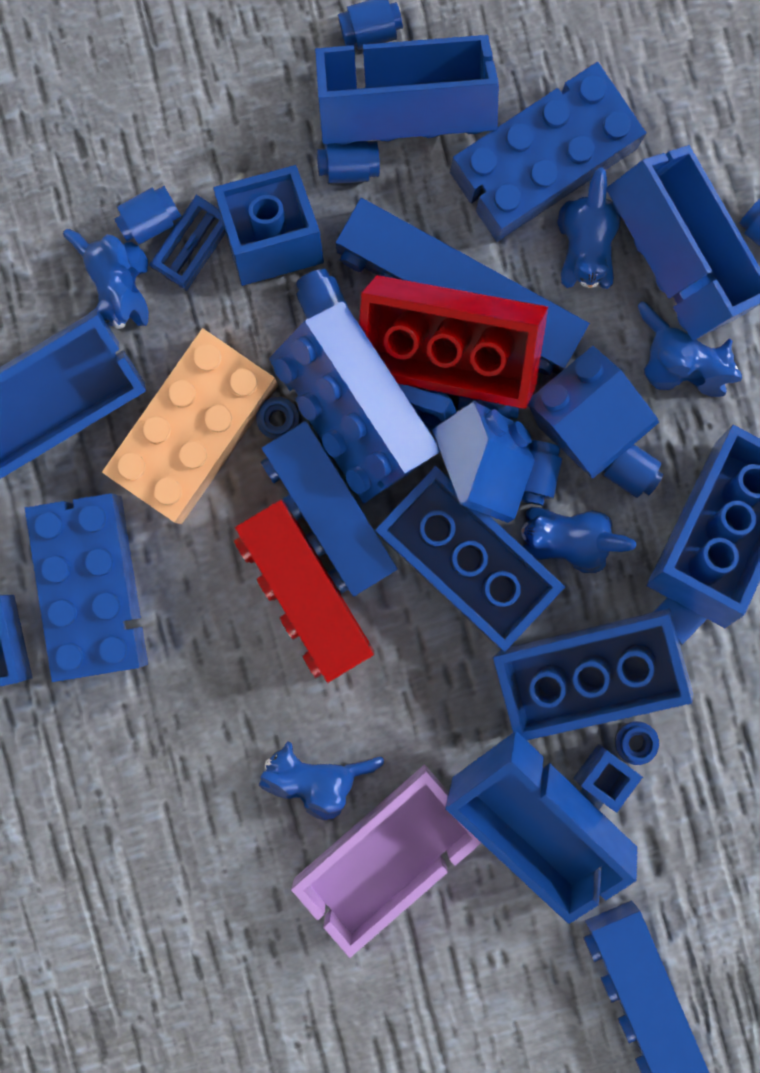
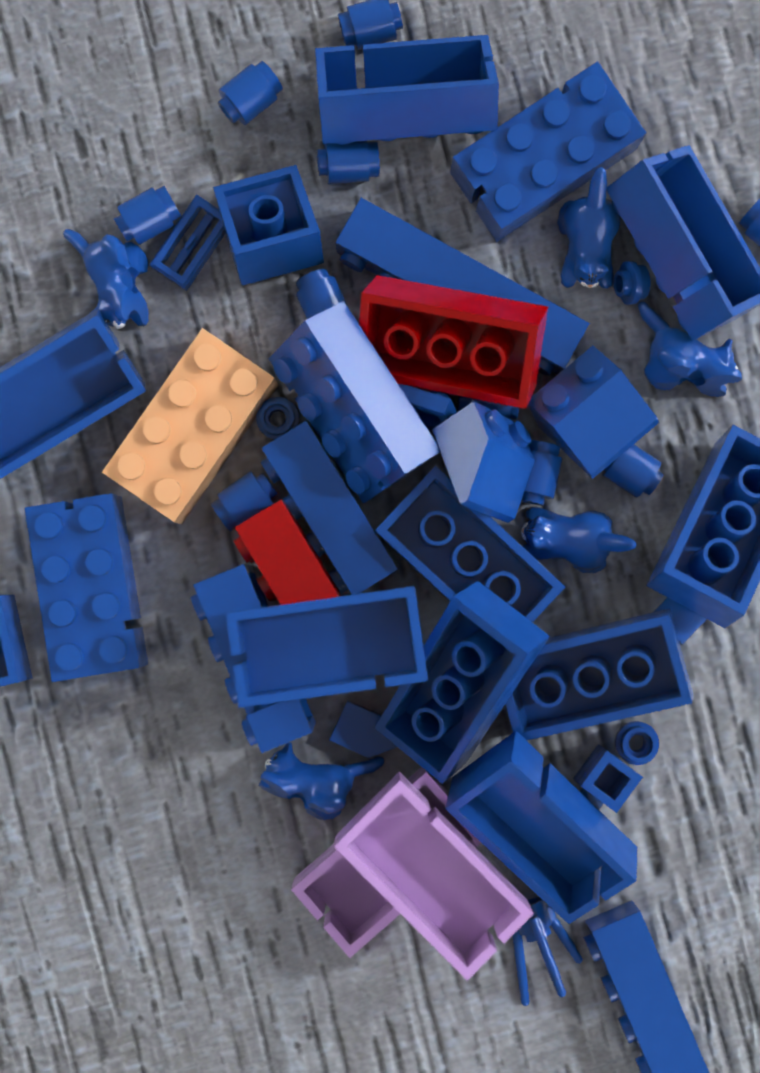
(235, 591): none -> blue piece
(243, 499): none -> blue brick
(249, 93): none -> blue brick
(326, 646): none -> blue piece
(358, 733): none -> blue tile
(432, 875): none -> lavender piece
(472, 670): none -> blue brick
(537, 929): none -> blue plant
(632, 282): none -> blue plate

